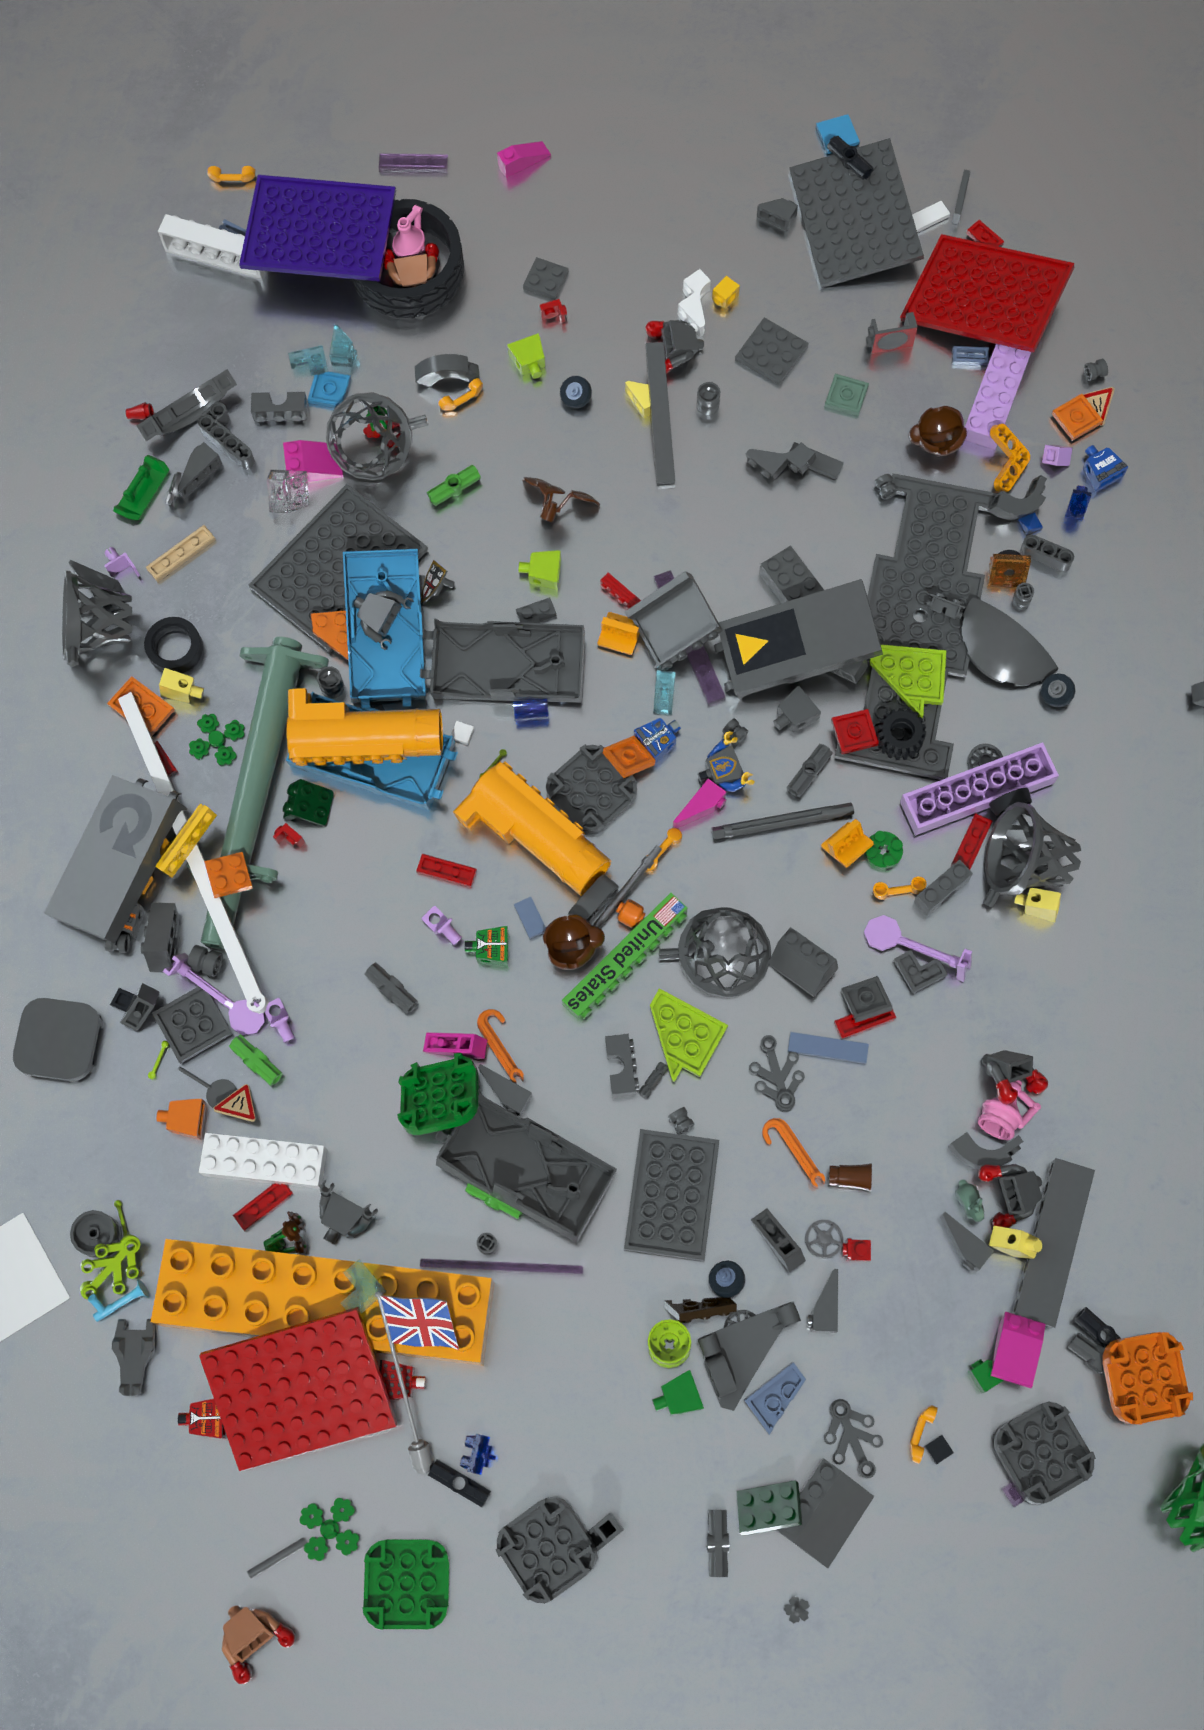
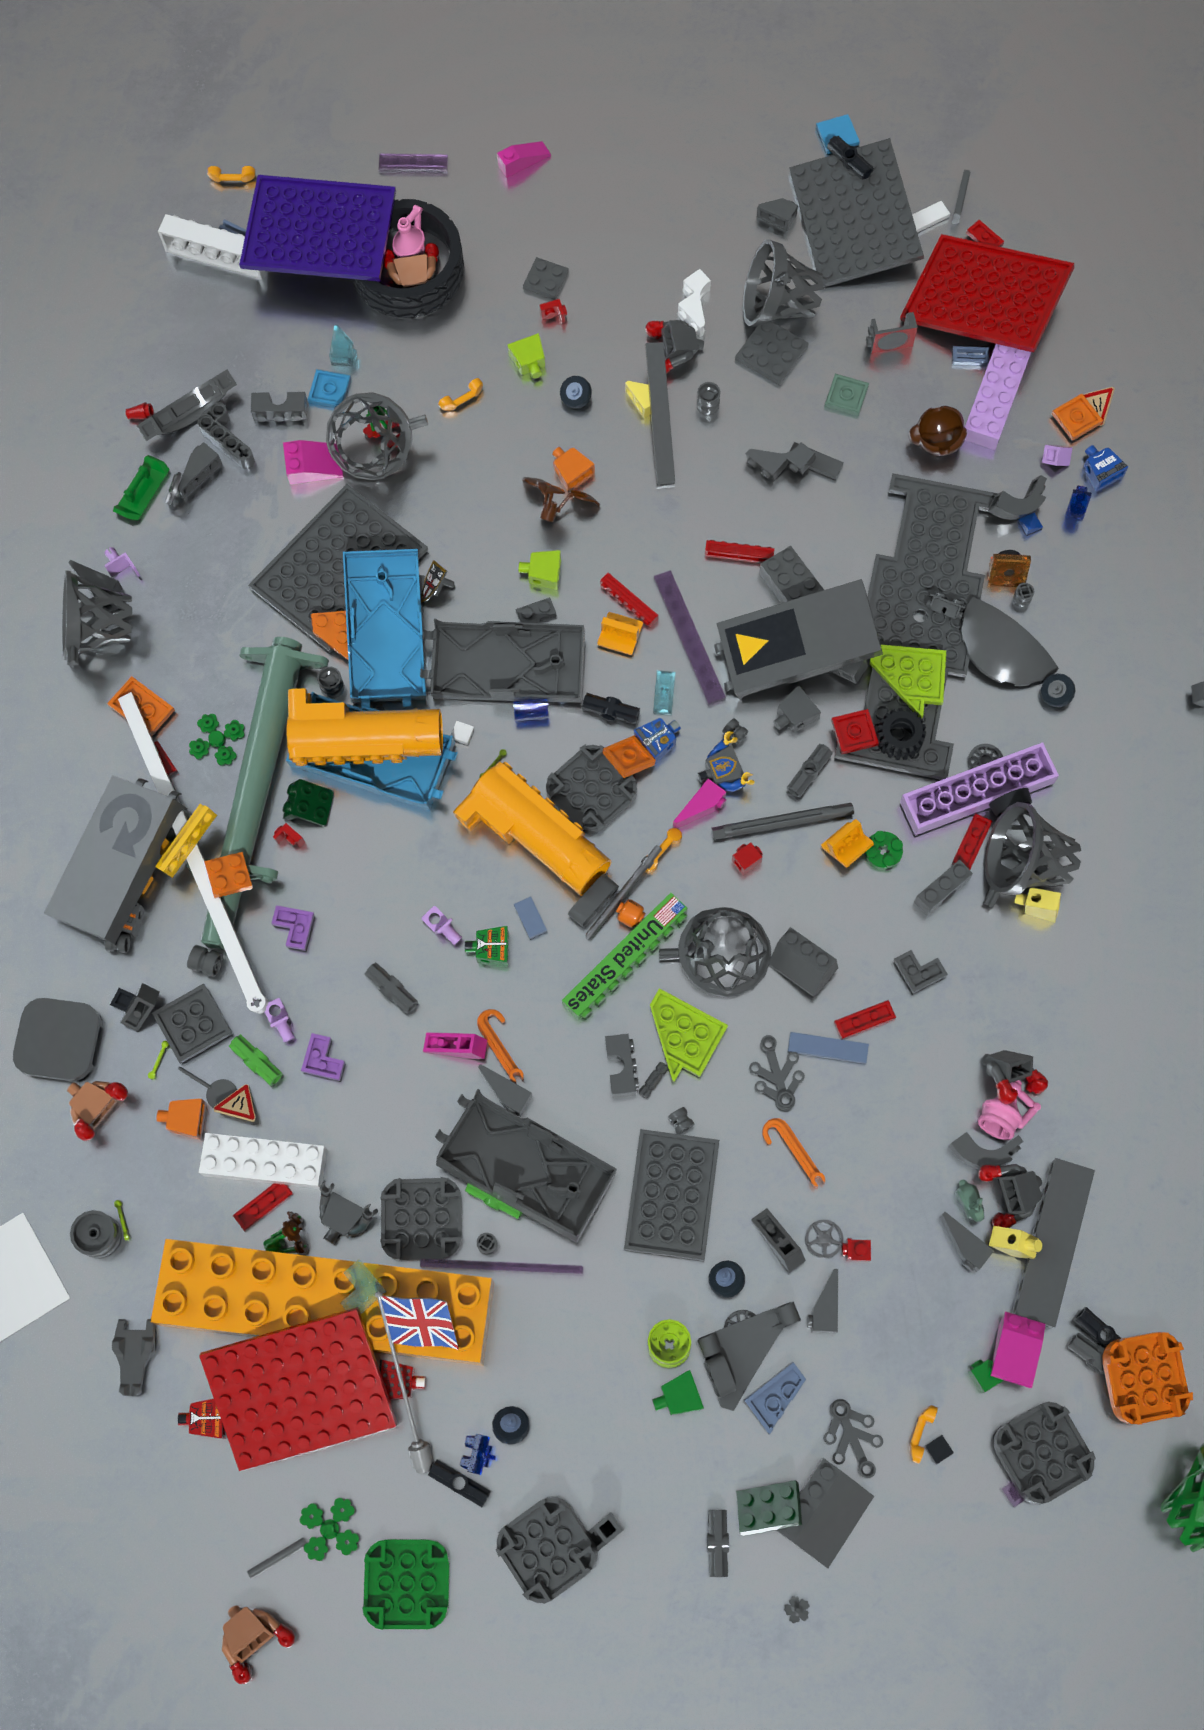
(92, 1103): none -> nougat torso
(102, 1312): medium azure piece -> none
(111, 1264): lime plant -> none
(159, 936): dark grey wedge -> none
(167, 625): black tyre -> none
(179, 686): light yellow torso -> none
(180, 553): tan tile -> none
(241, 1018): lavender piece -> none
(287, 490): clear slope -> none
(299, 925): none -> medium lavender plate
(313, 357): clear light blue plate -> none
(318, 1063): none -> medium lavender plate
(378, 613): dark grey torso -> none
(421, 1219): none -> dark grey tile
(438, 1095): green tile -> none
(445, 366): dark grey arch -> none
(446, 870): red tile -> none
(462, 479): bright green piece -> none
(510, 1425): none -> black wheel
(572, 467): none -> orange torso
(572, 941): reddish brown piece -> none
(611, 708): none -> black piece
(674, 621): panel -> none
(690, 1310): dark brown wing -> none
(725, 292): yellow brick -> none
(738, 551): none -> red piece
(747, 857): none -> red brick
(779, 291): none -> dark grey piece
(851, 1176): reddish brown plant -> none
(866, 999): dark grey plate -> none
(885, 933): lavender piece -> none
(886, 487): dark grey wheel -> none
(917, 885): light orange bar -> none
(1013, 454): light orange beam -> none
(1040, 546): dark grey beam -> none
(1096, 369): dark grey wheel -> none

